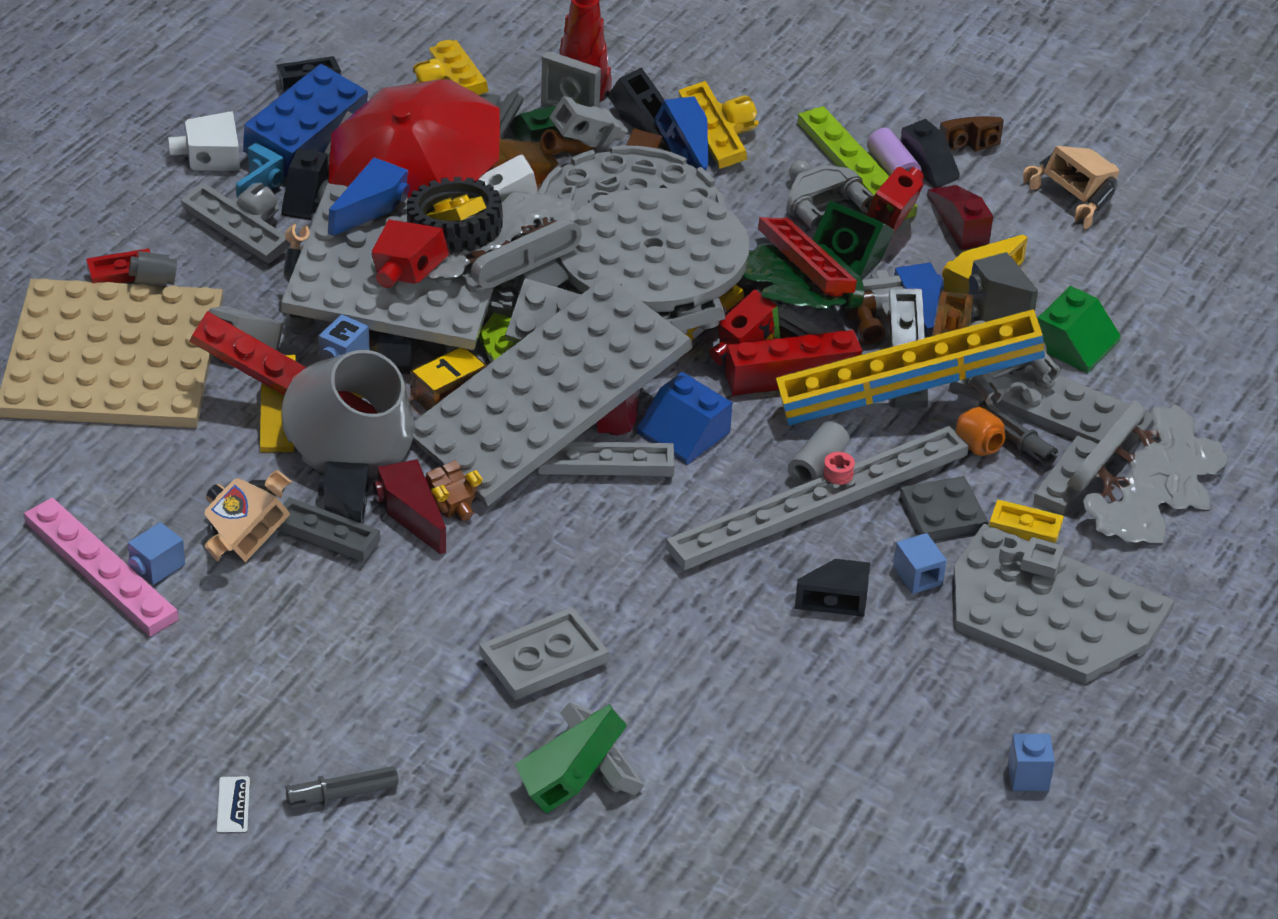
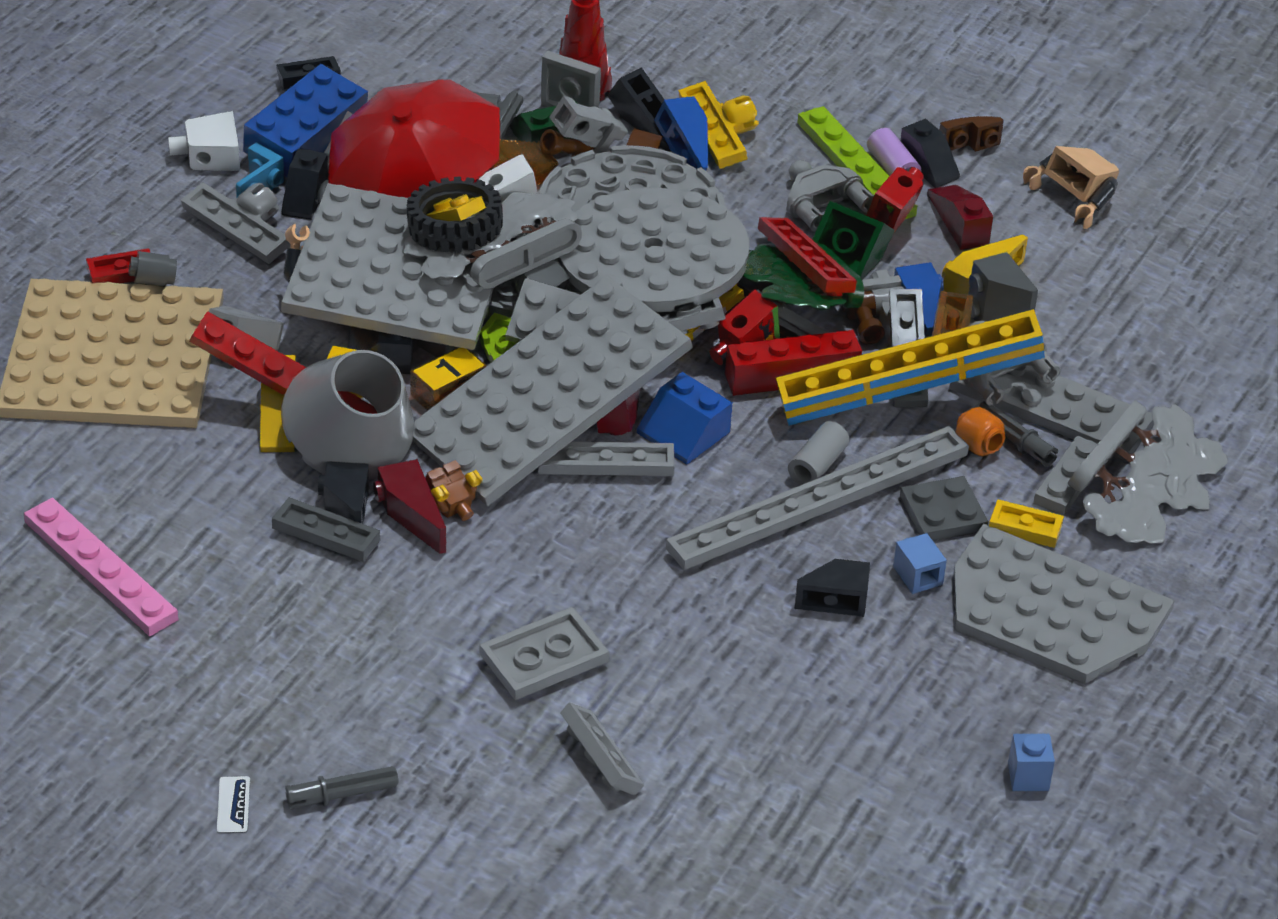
(156, 553): medium blue brick -> none
(244, 515): light nougat torso -> none
(298, 324): dark grey plate -> none
(343, 337): medium blue brick -> none
(369, 196): blue slope -> none
(407, 252): red torso -> none
(451, 63): yellow plate -> none
(568, 761): green slope -> none
(840, 460): coral bush -> none
(1036, 556): light grey plate -> none
(1078, 329): green slope -> none

